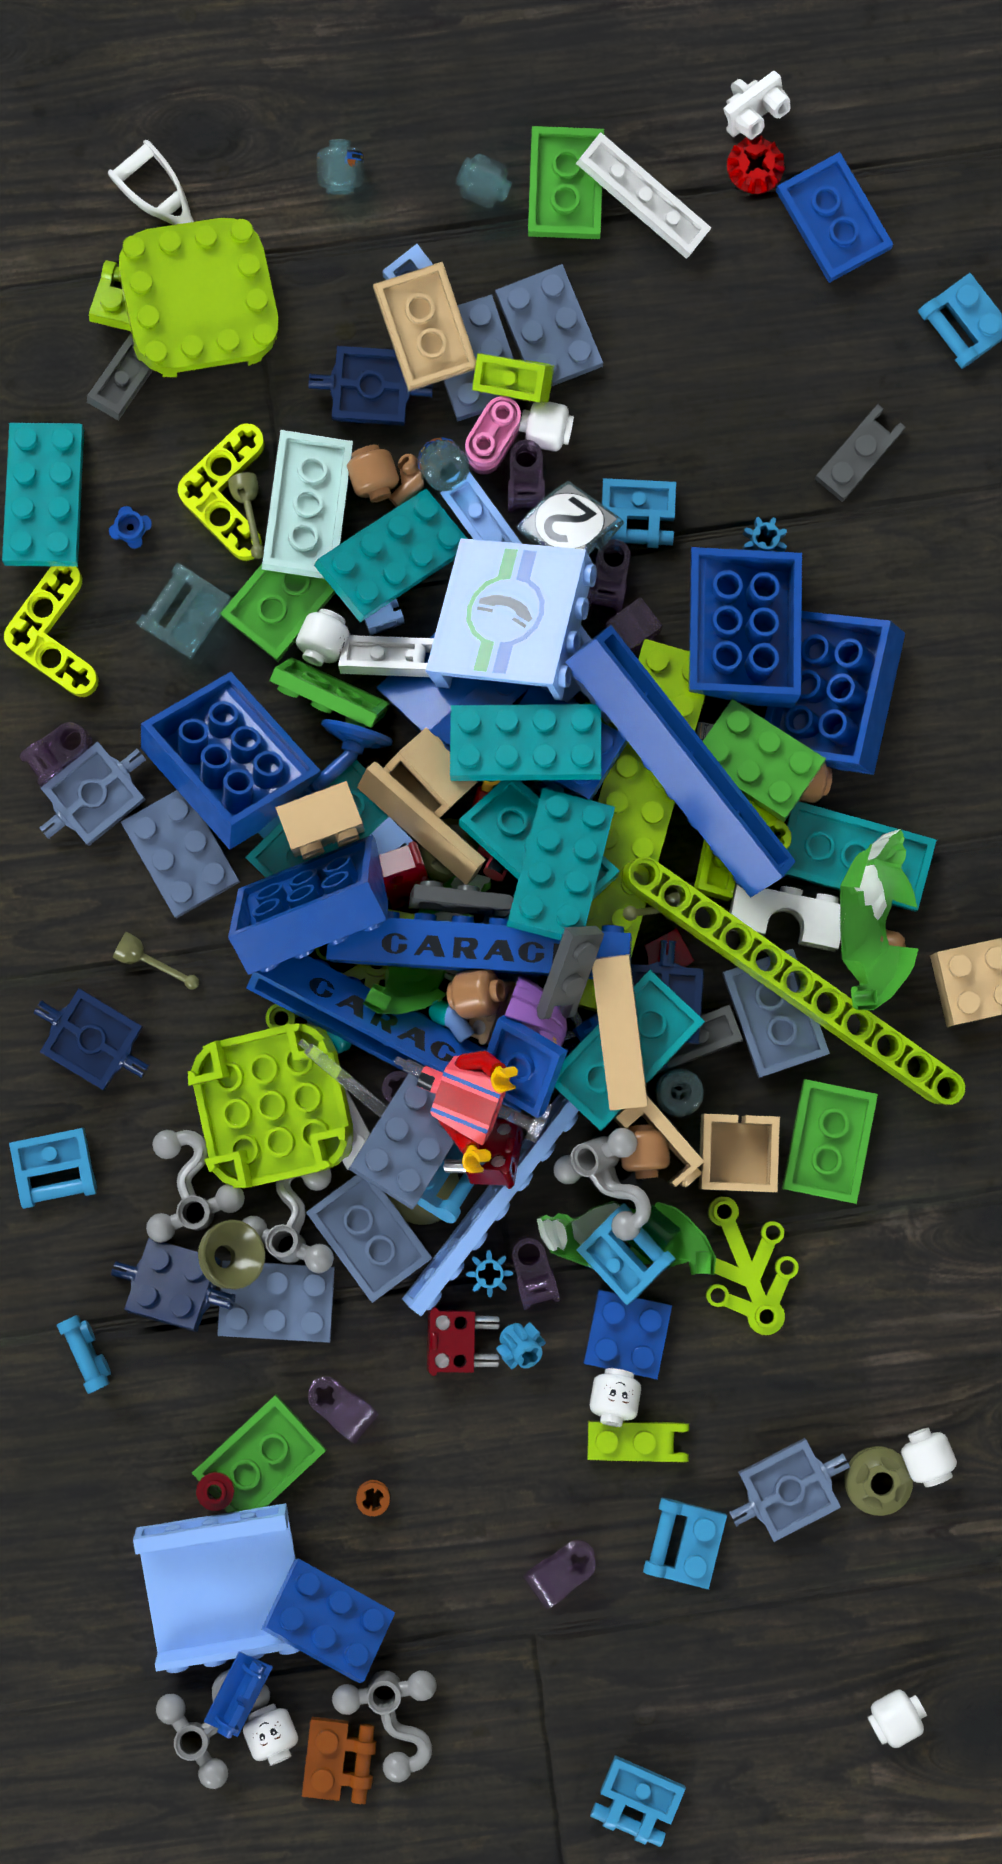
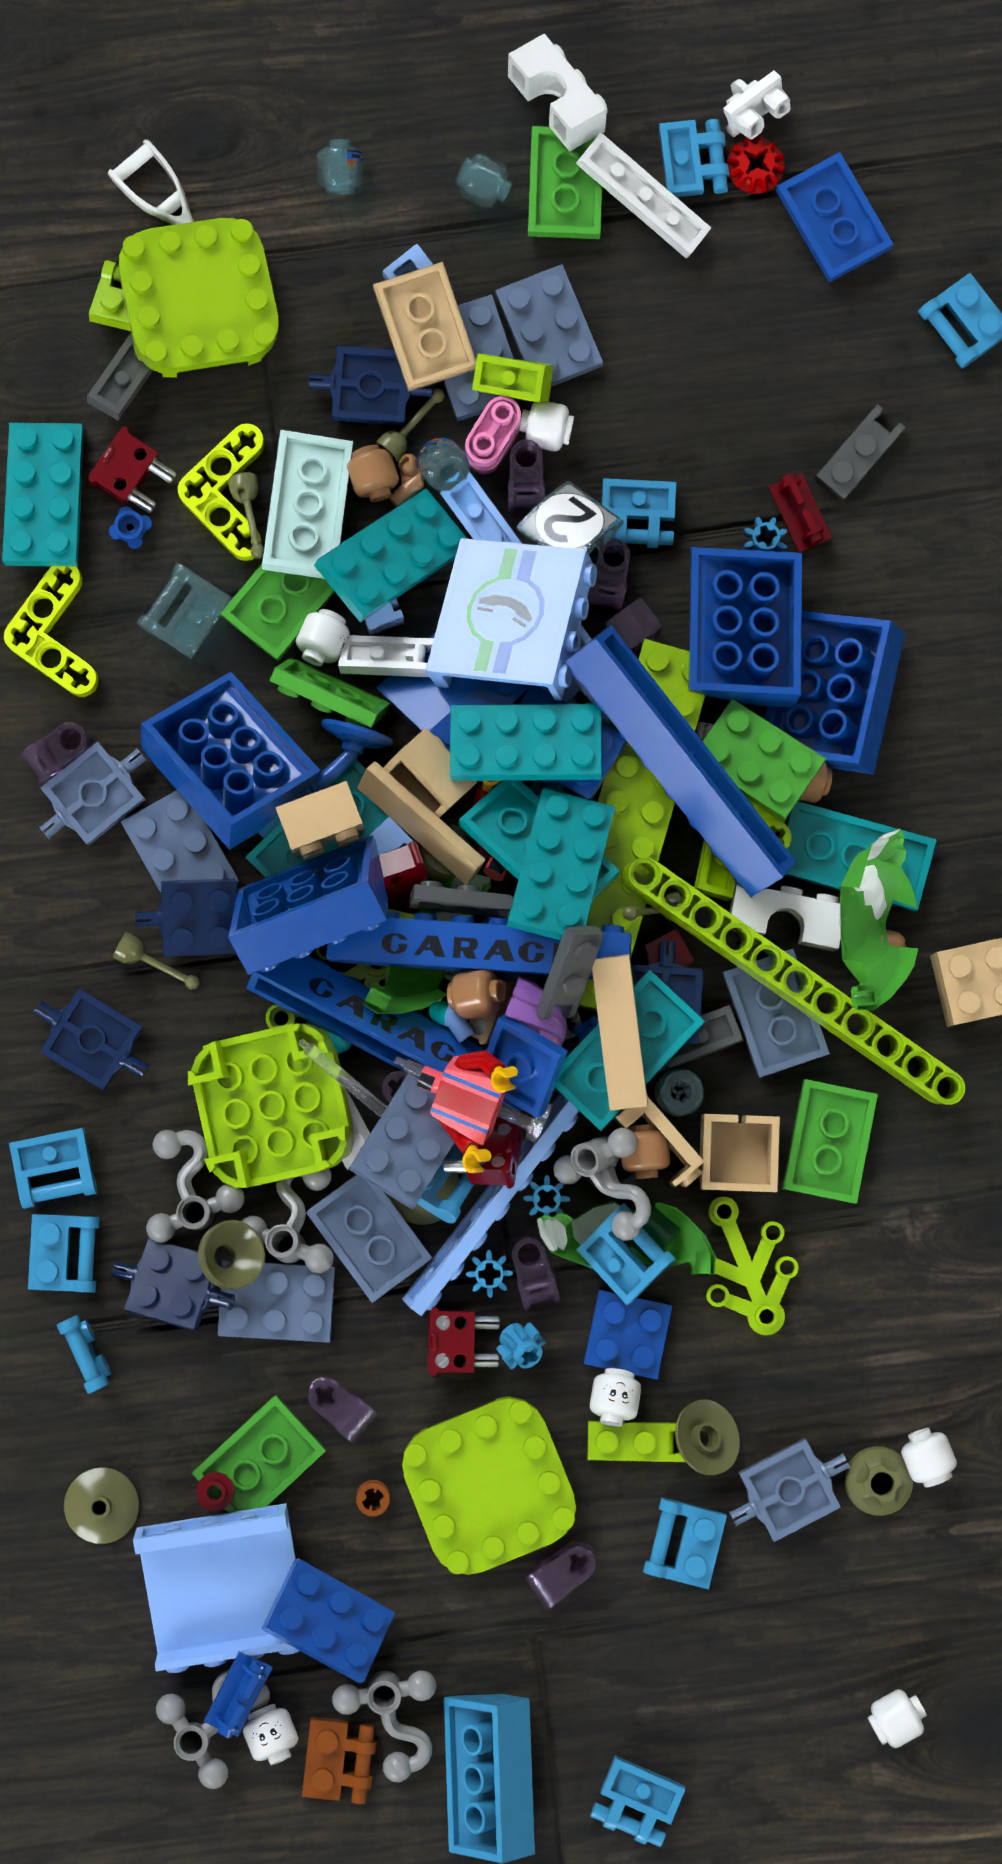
(51, 1253): none -> dark azure plate
(115, 1491): none -> olive dish
(121, 466): none -> dark red piece
(194, 916): none -> dark blue plate
(396, 442): none -> olive hinge
(489, 1485): none -> lime plate
(489, 1776): none -> dark azure slope
(543, 69): none -> white arch
(546, 1187): none -> dark azure gear
(681, 157): none -> dark azure plate
(718, 1435): none -> olive dish
(800, 512): none -> dark red hinge

